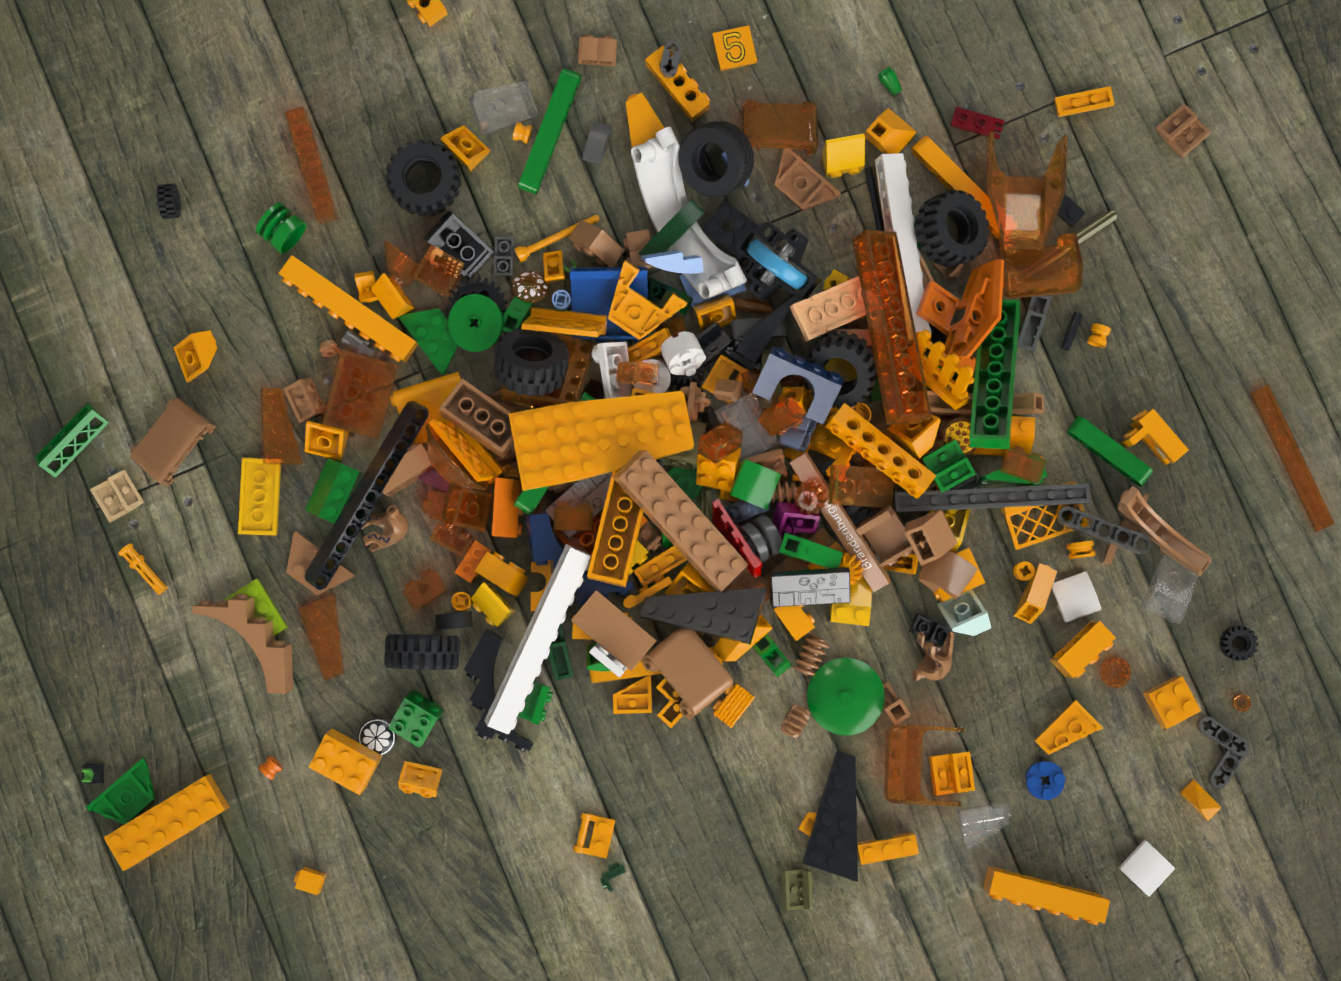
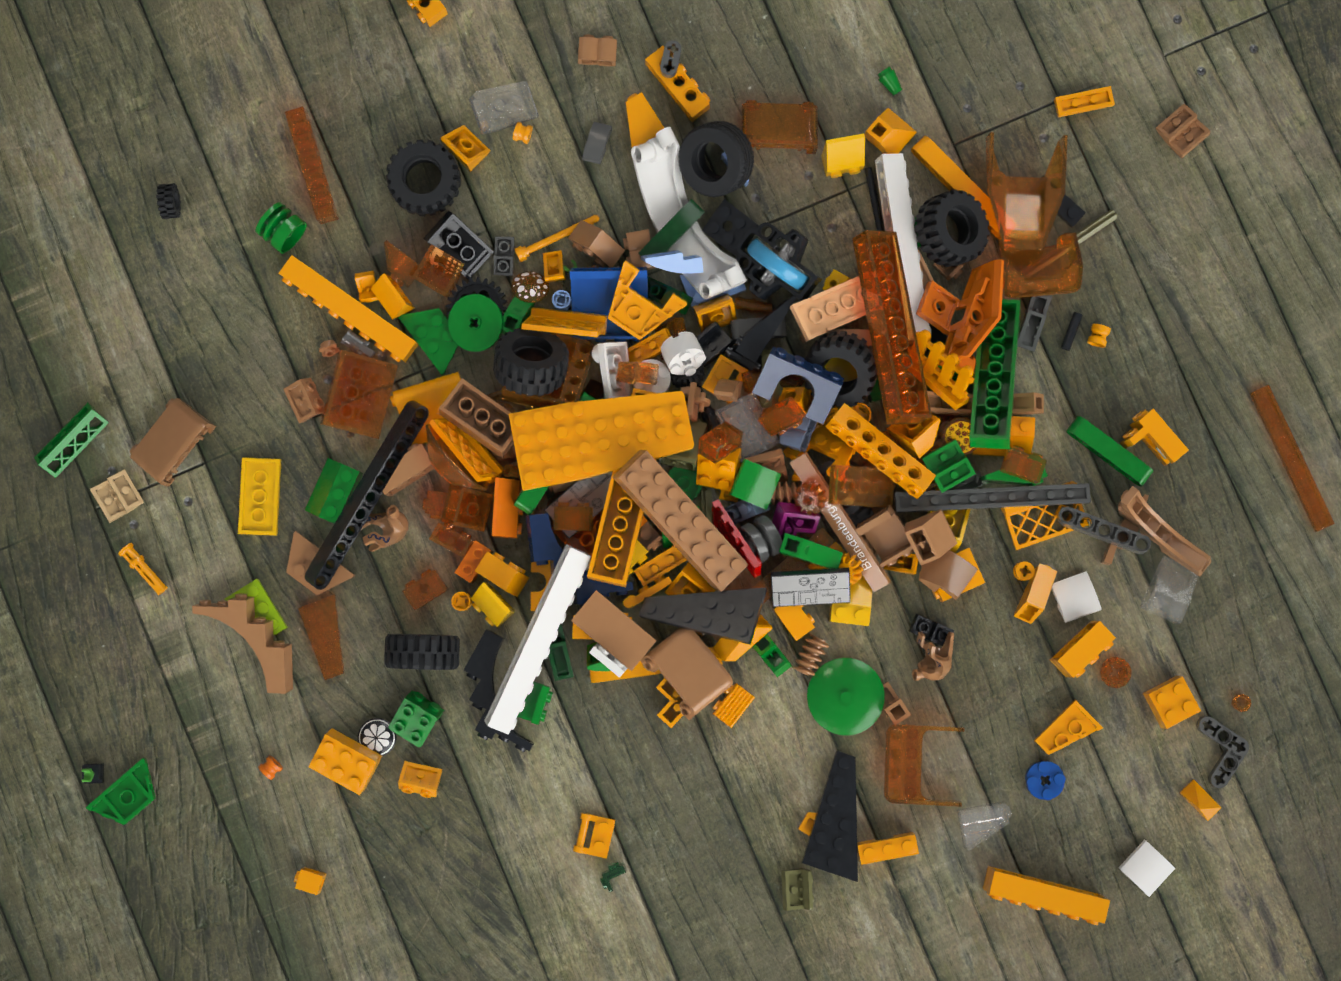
(166, 822): light orange brick -> none
(195, 353): light orange slope -> none
(277, 432): clear orange wing -> none
(325, 440): light orange slope -> none
(436, 480): clear pink slope -> none
(453, 620): black tyre -> none
(549, 131): green beam -> none
(634, 698): light orange wing -> none
(734, 48): light orange tile -> none
(795, 720): medium nougat gear -> none
(802, 183): medium nougat wing -> none
(951, 773): light orange slope -> none
(965, 614): light aqua slope -> none
(976, 122): dark red hinge -> none
(1080, 547): light orange wheel -> none
(1249, 648): black tyre -> none

